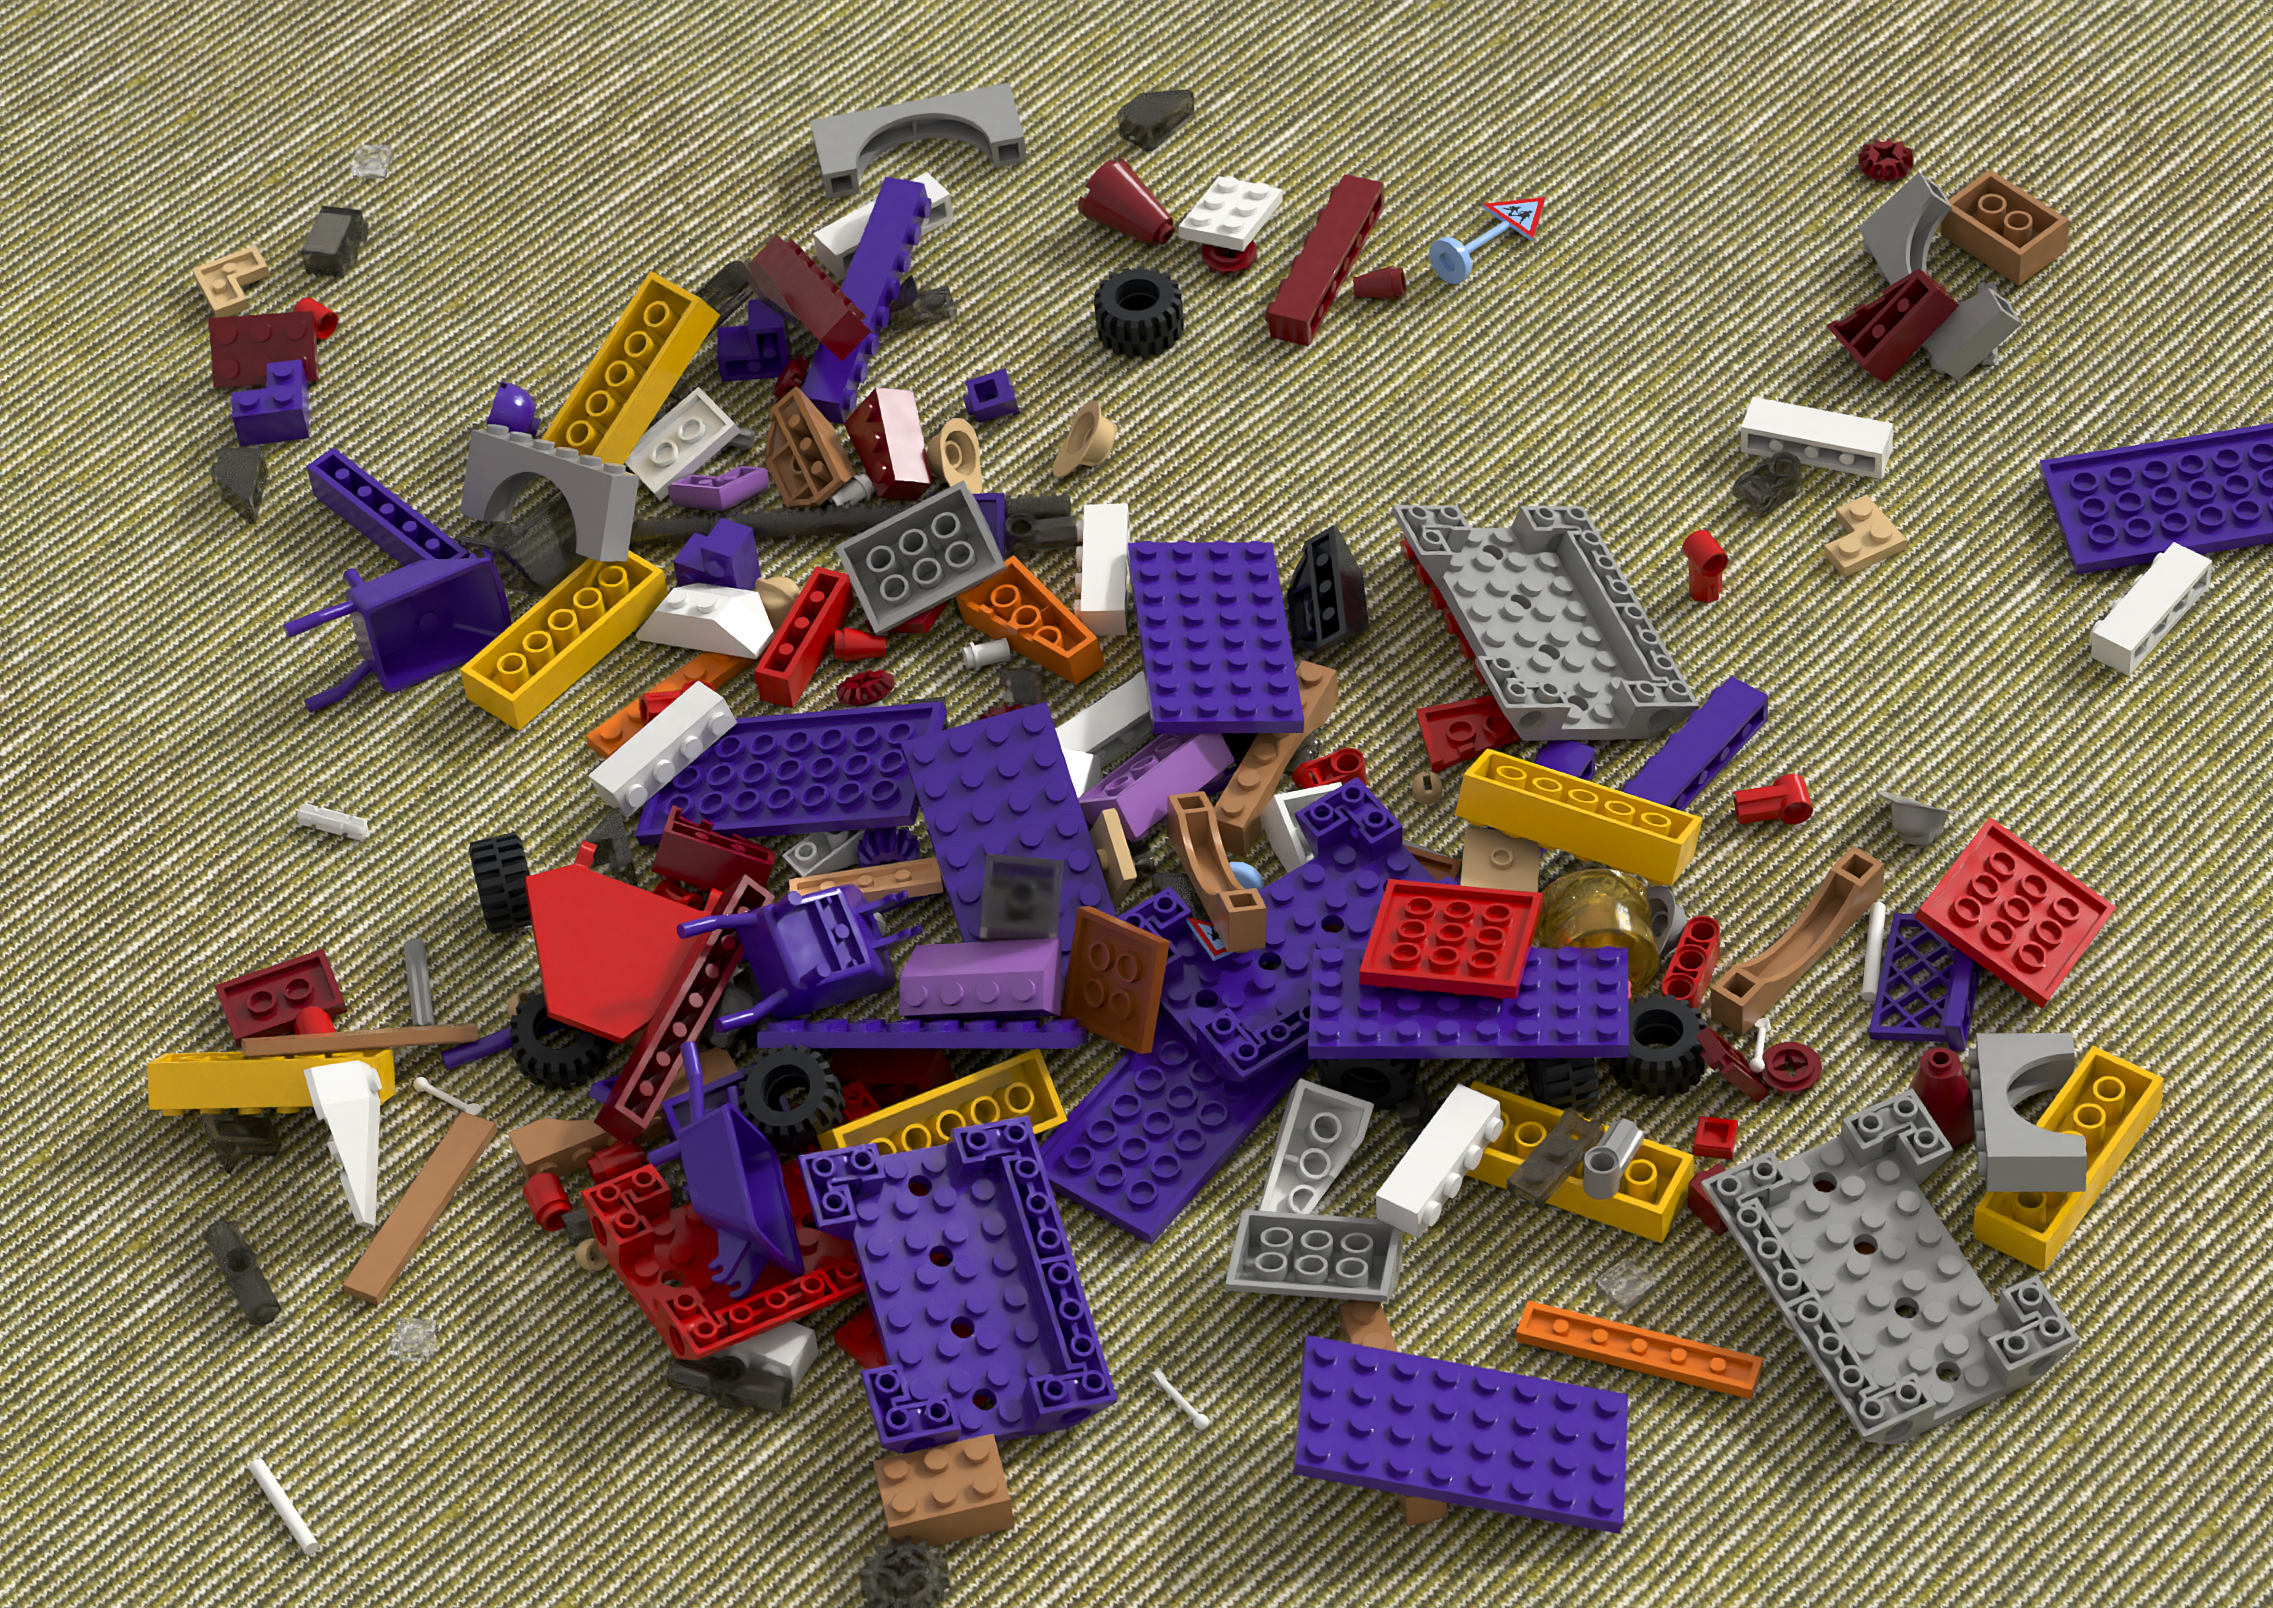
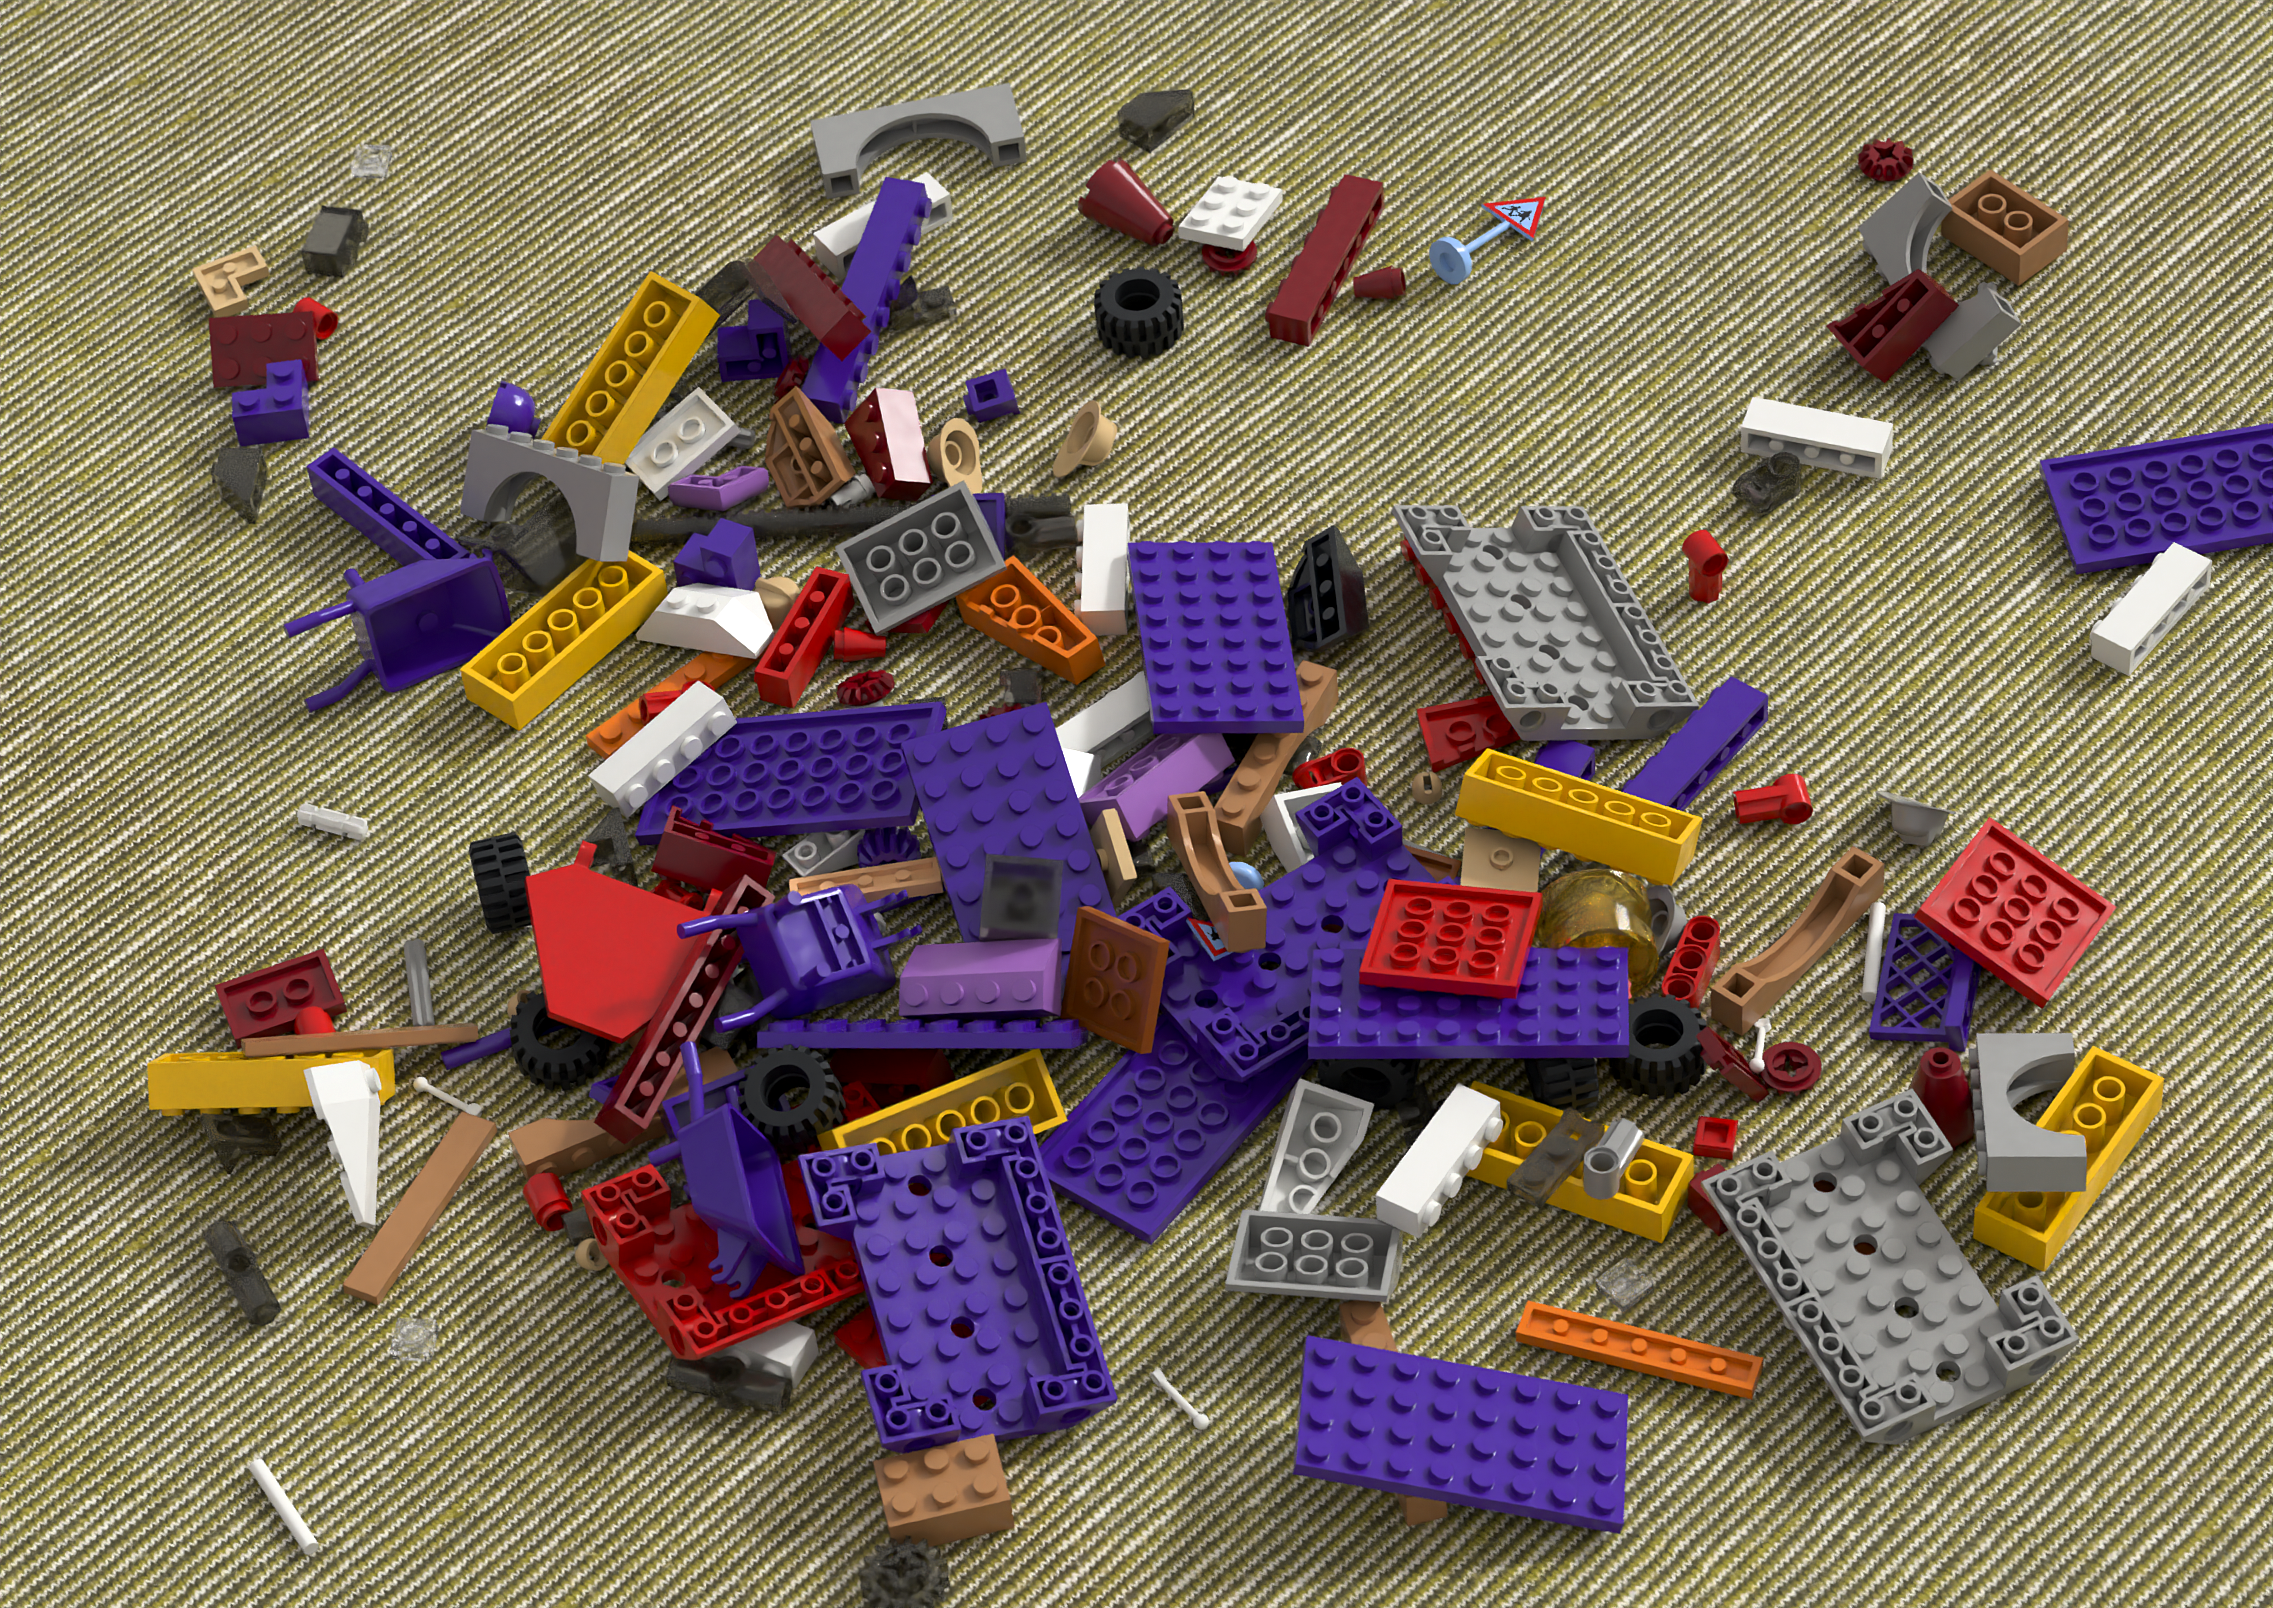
(615, 1161): red brick -> none
(986, 653): white pin -> none
(1869, 539): tan plate -> none

